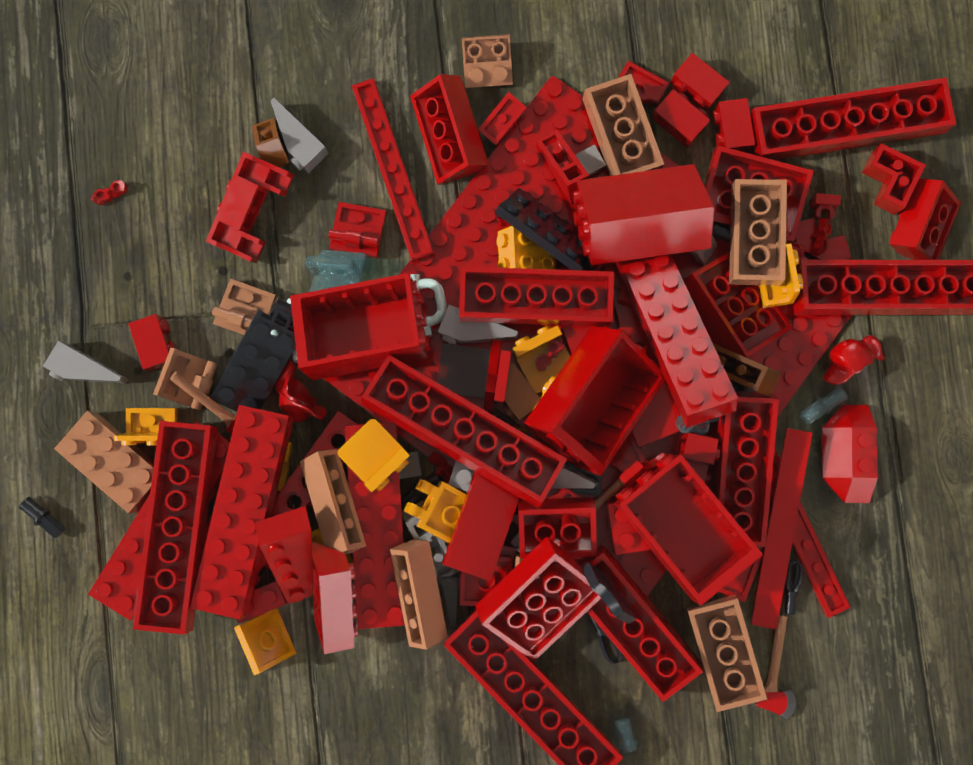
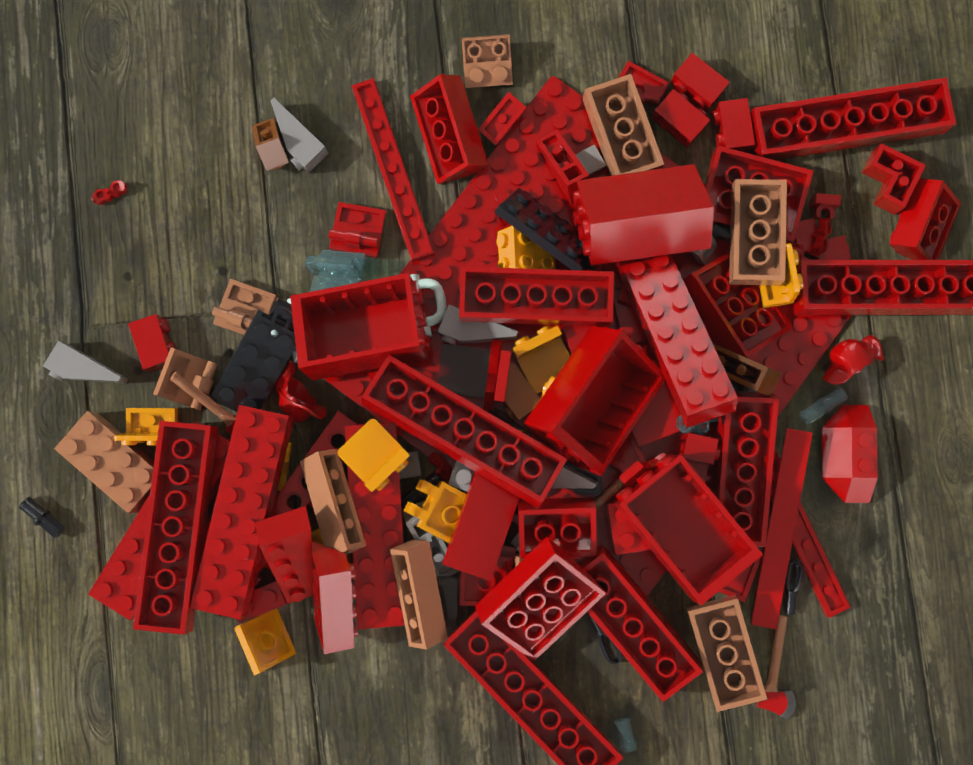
(242, 205): red bracket -> none
(545, 360): red piece -> none
(600, 584): black tile -> none

